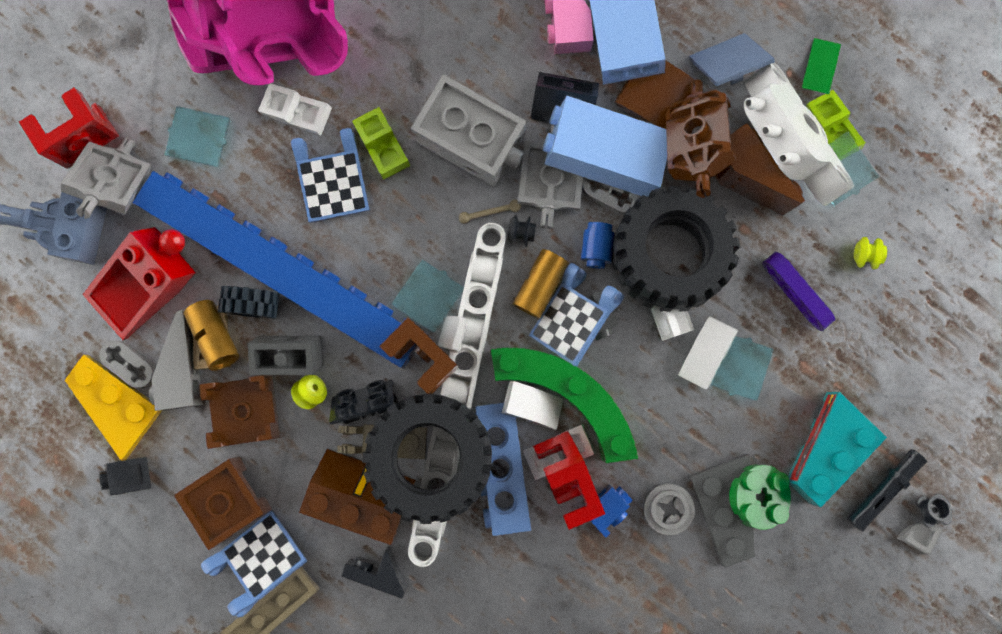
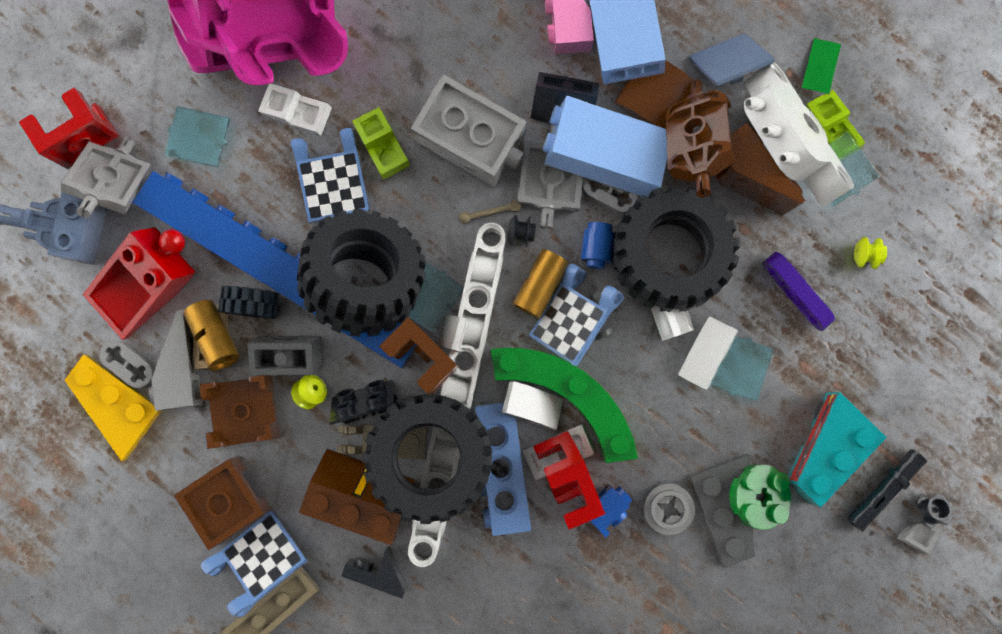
(125, 476): black bracket -> none
(369, 239): none -> black tyre

